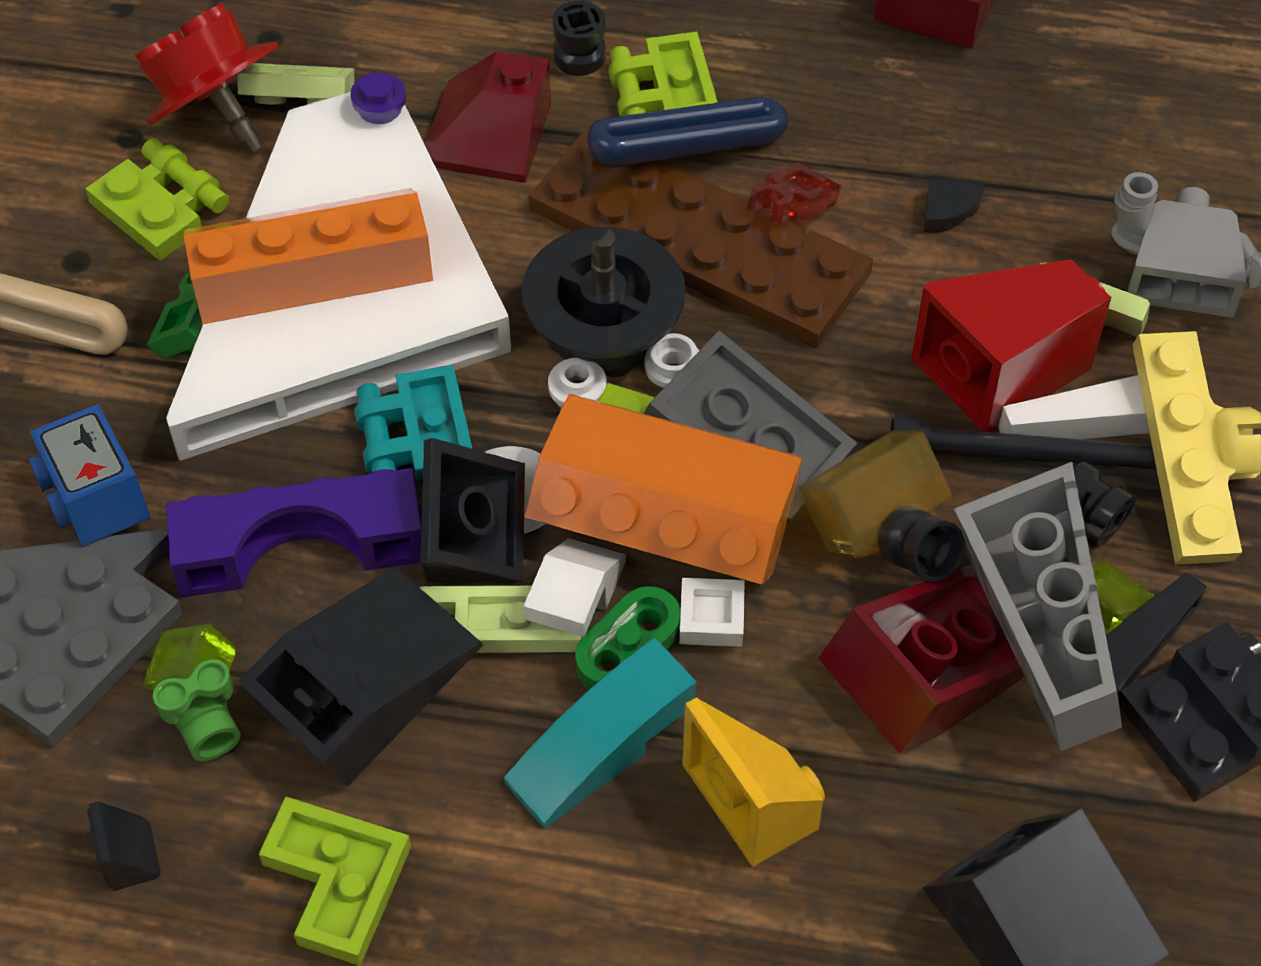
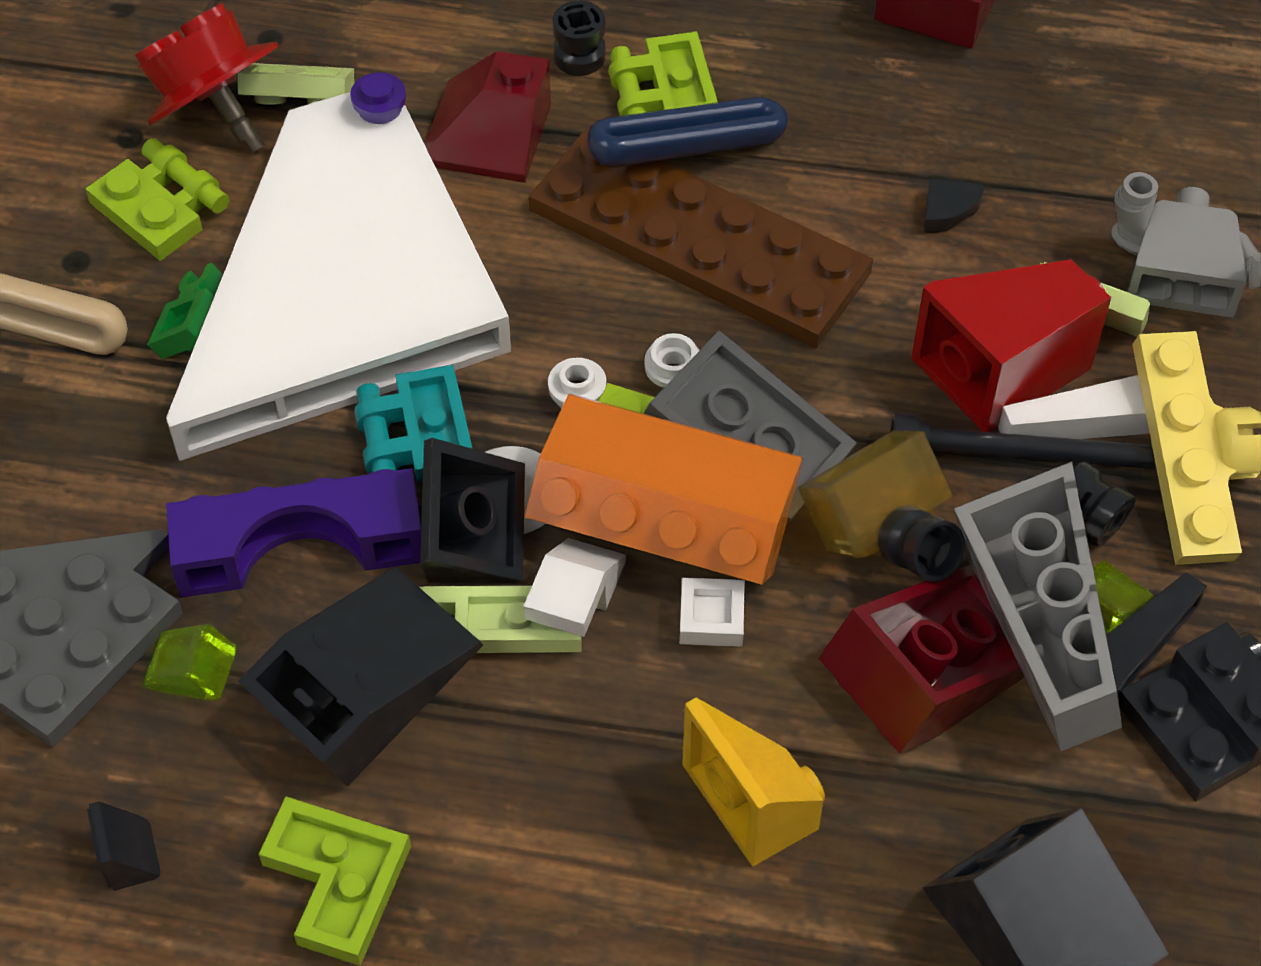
(89, 475): blue brick -> none
(200, 709): bright green plate -> none
(308, 255): orange slope -> none
(601, 733): teal slope -> none
(603, 296): black piece -> none
(619, 631): green plate -> none
(794, 192): clear red plate -> none

